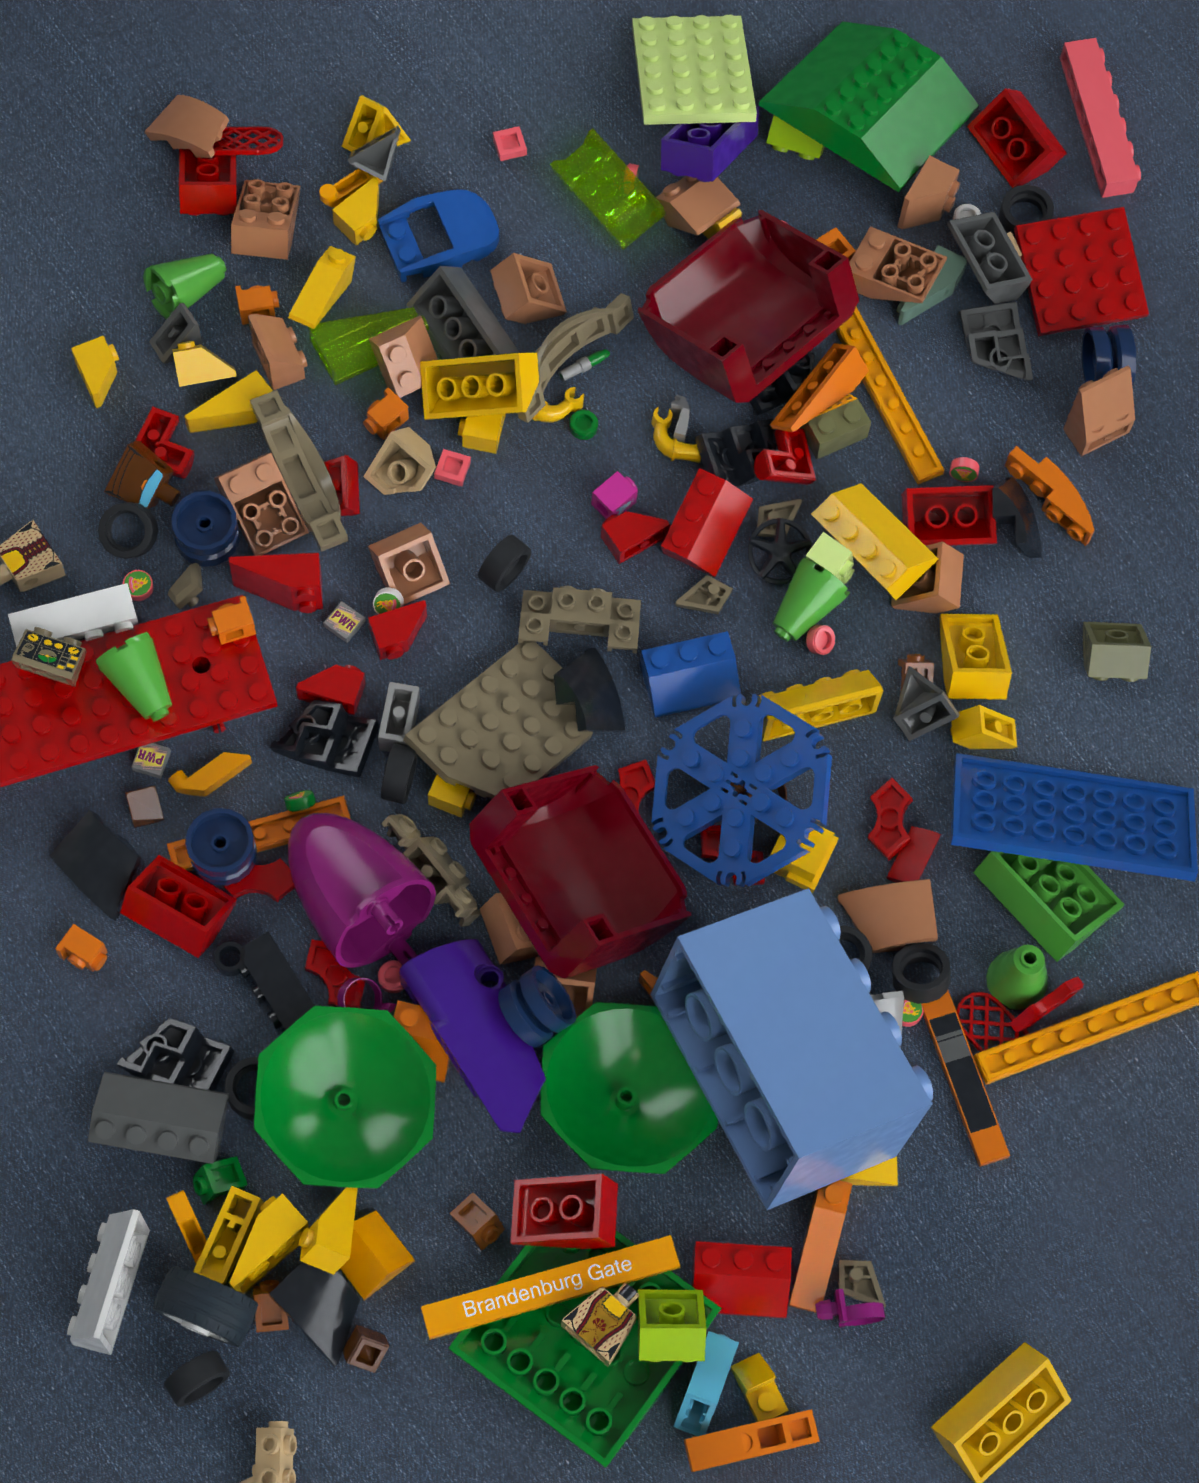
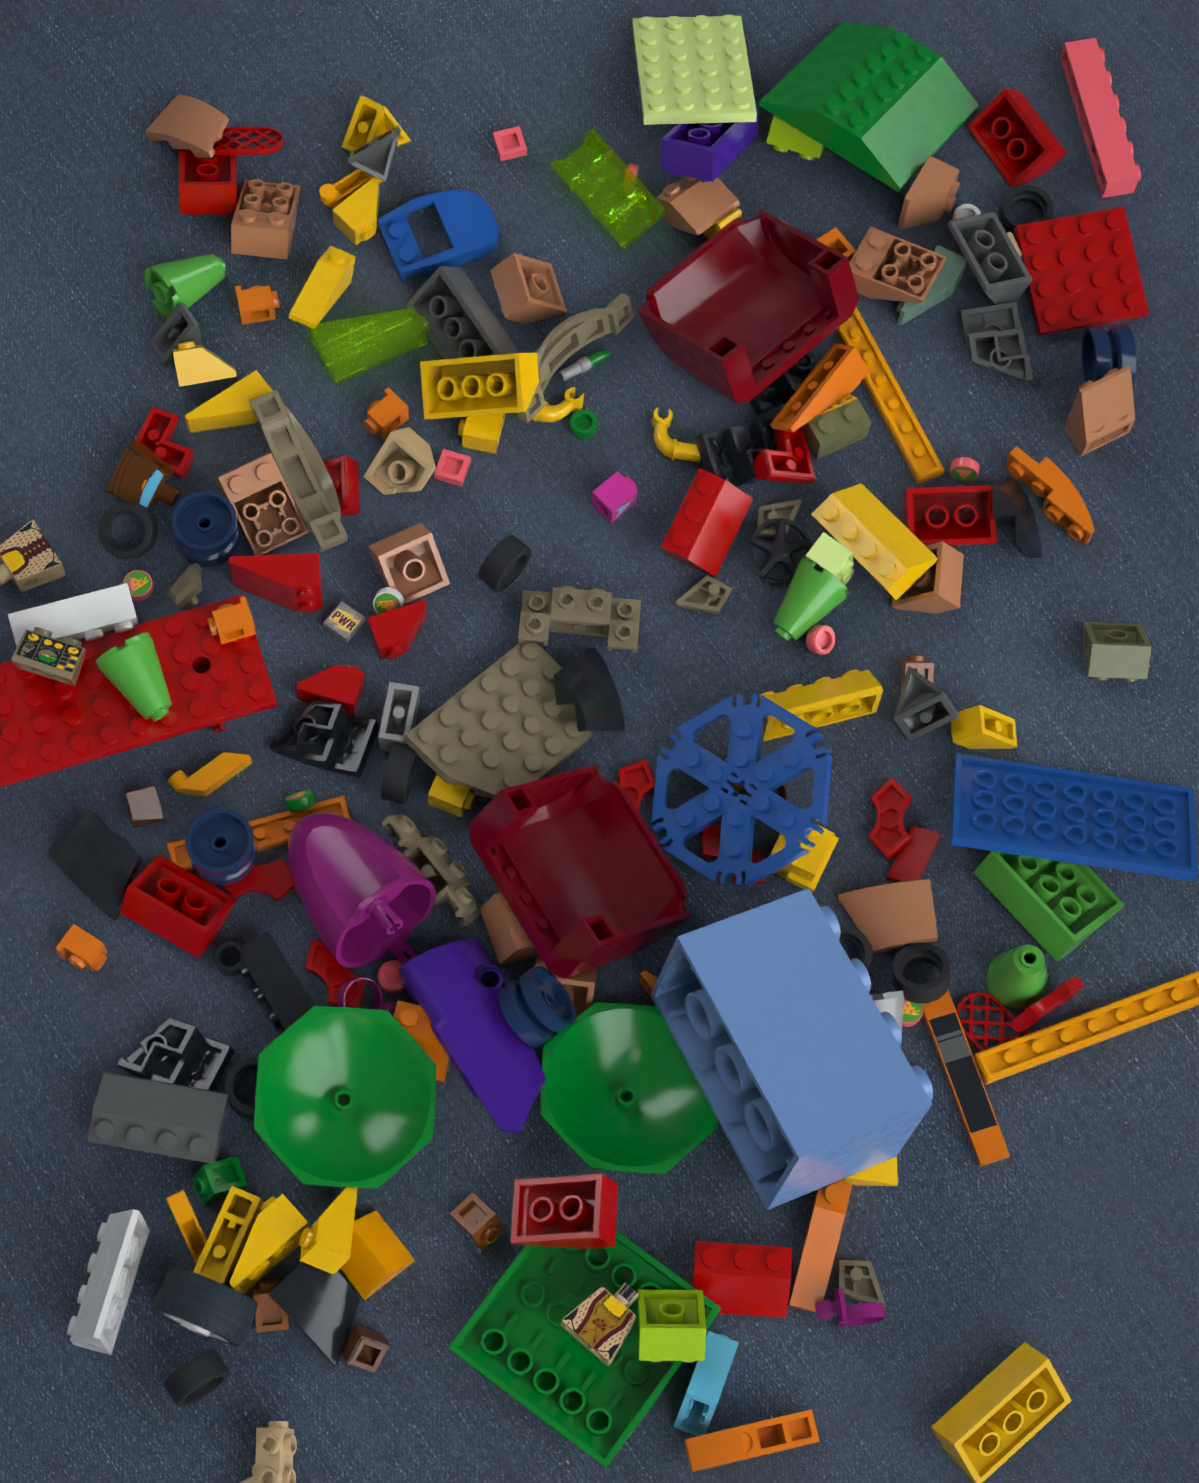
(97, 367): yellow slope -> none
(151, 760): tile -> none
(277, 350): nougat slope -> none
(400, 355): nougat slope -> none
(549, 1287): light orange tile -> none
(632, 533): red slope -> none
(680, 412): light grey slope -> none
(690, 674): blue slope -> none
(759, 1388): yellow slope -> none
(974, 656): yellow slope -> none

